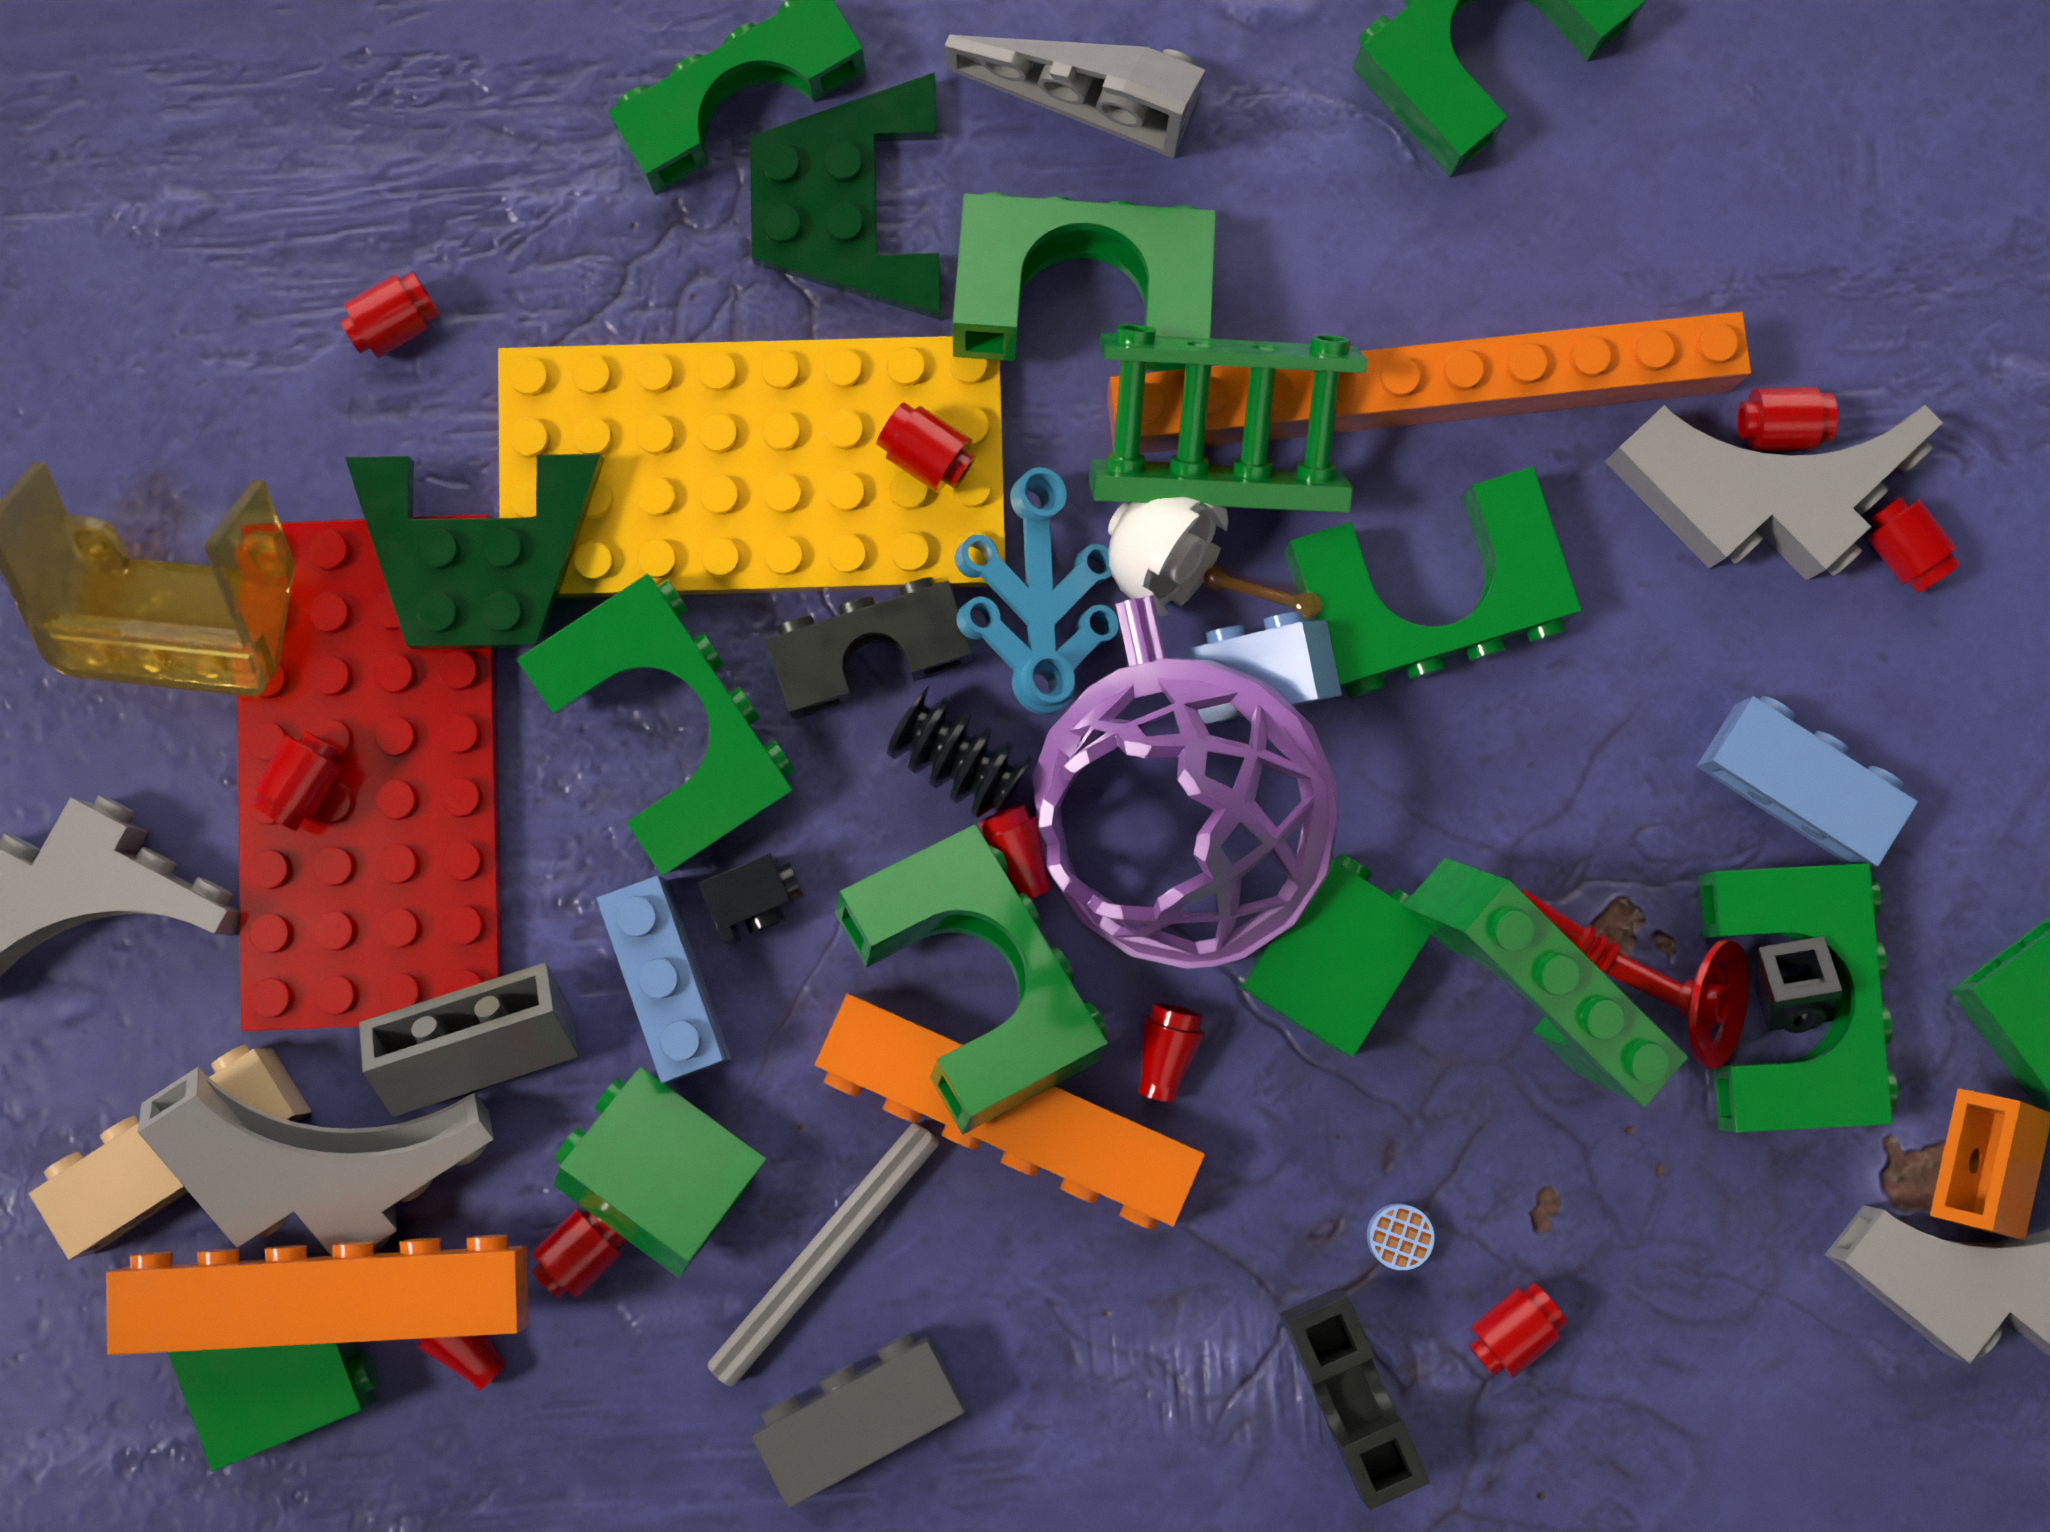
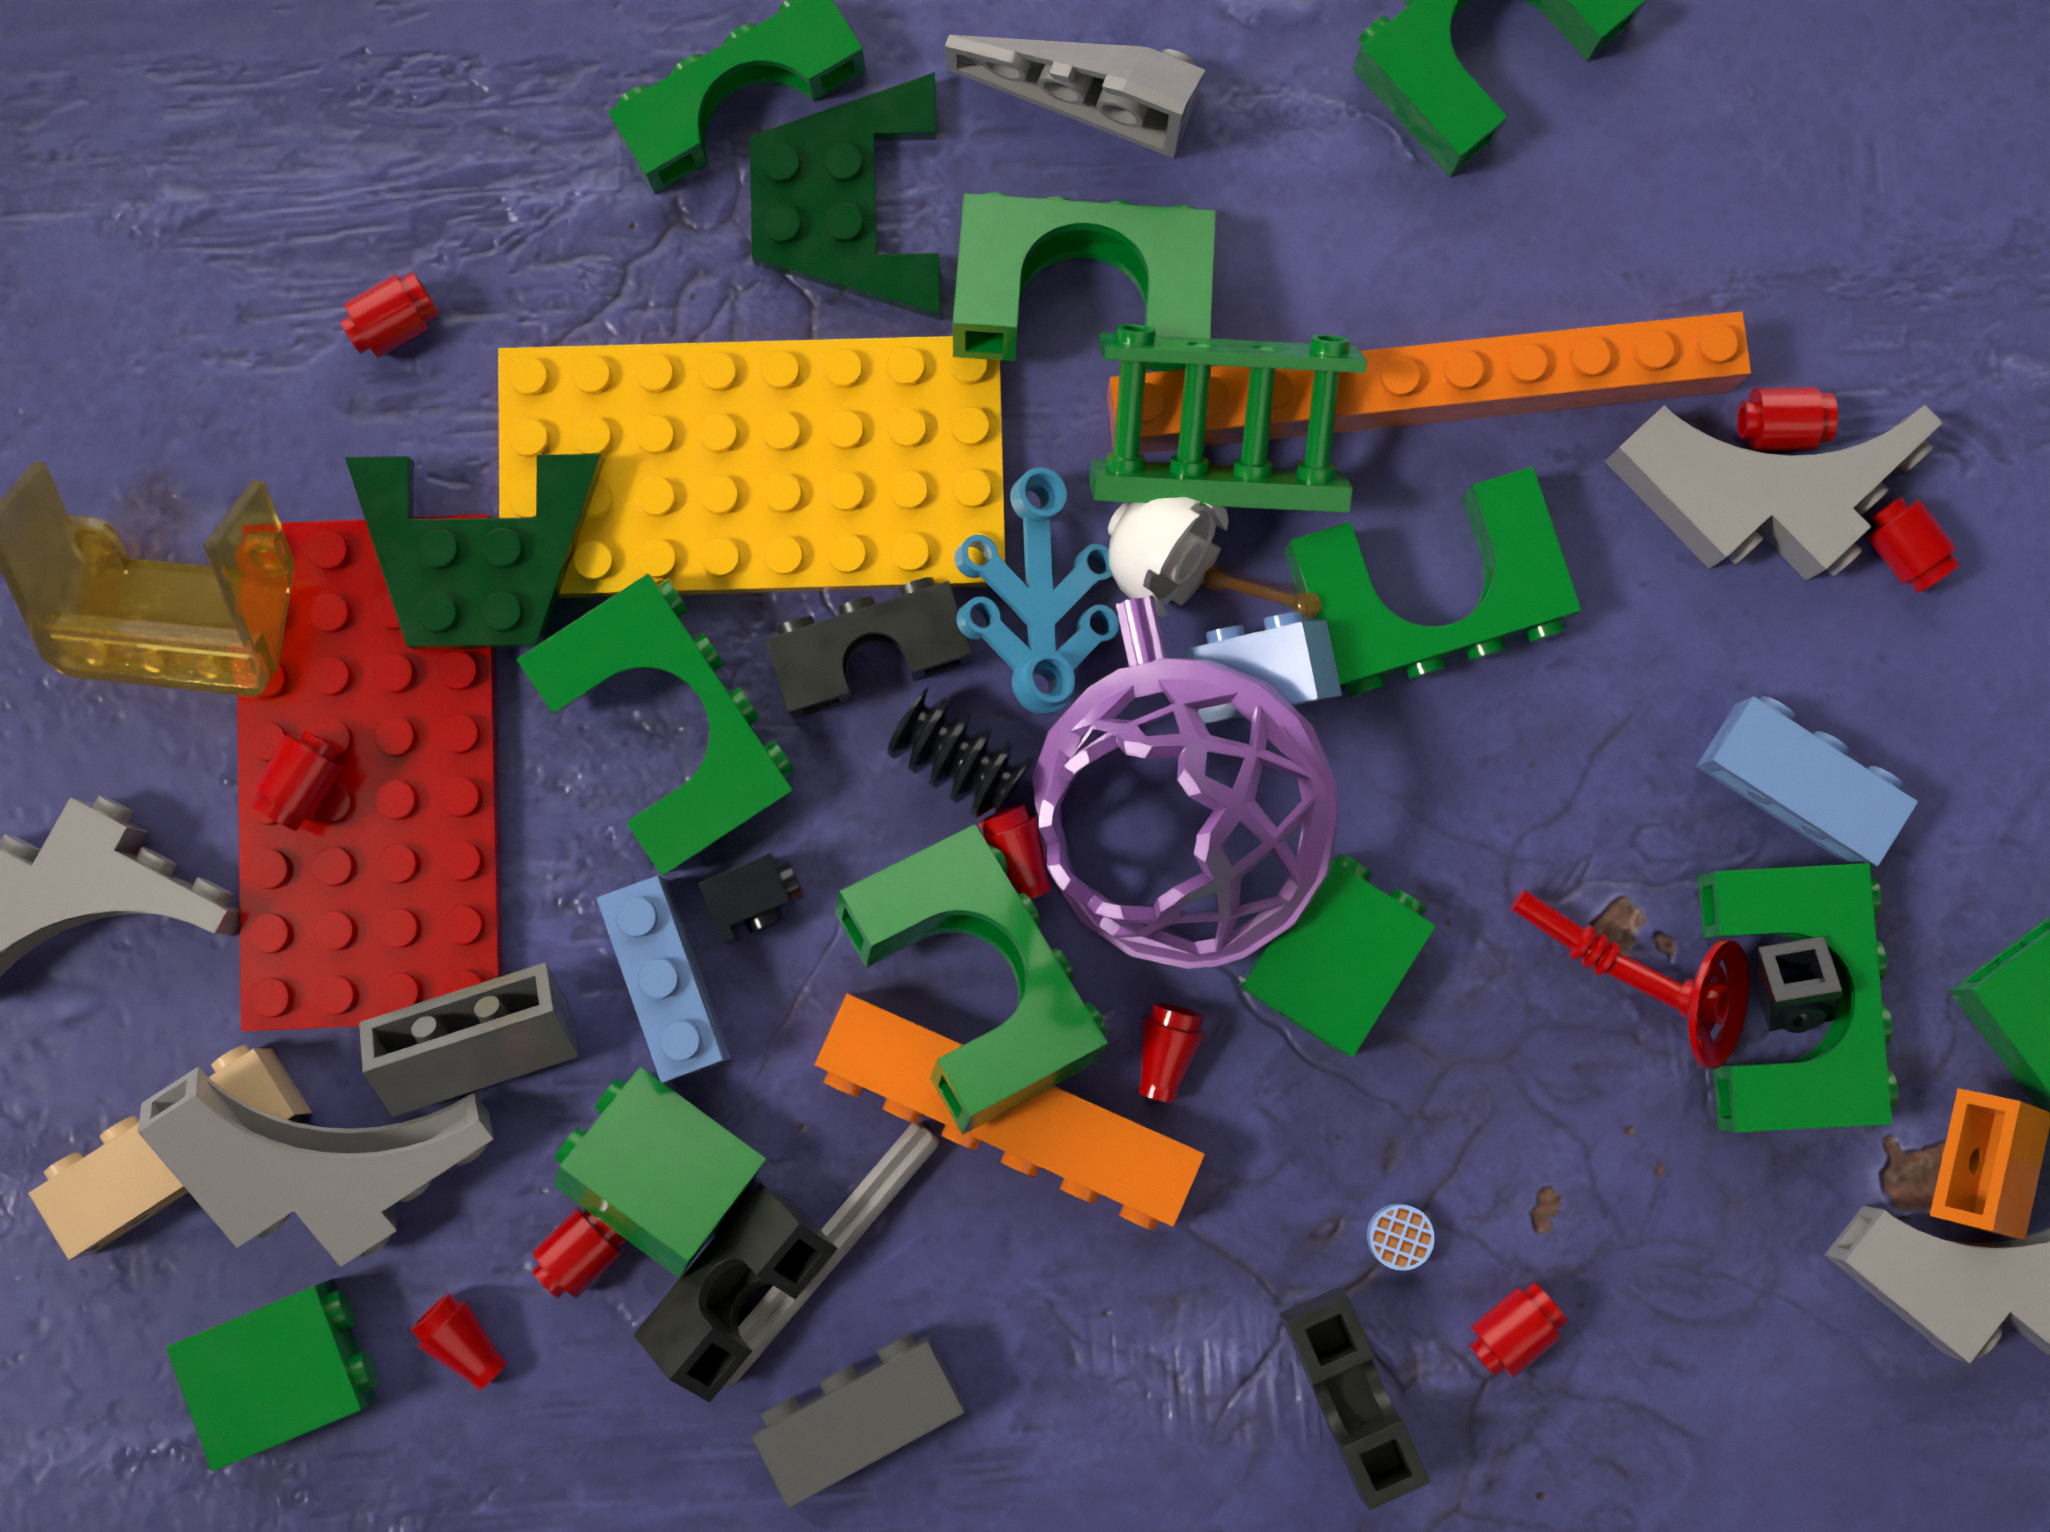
(317, 1298): orange brick -> none
(696, 1324): none -> pearl dark grey arch
(926, 447): red brick -> none
(1584, 1012): green arch -> none

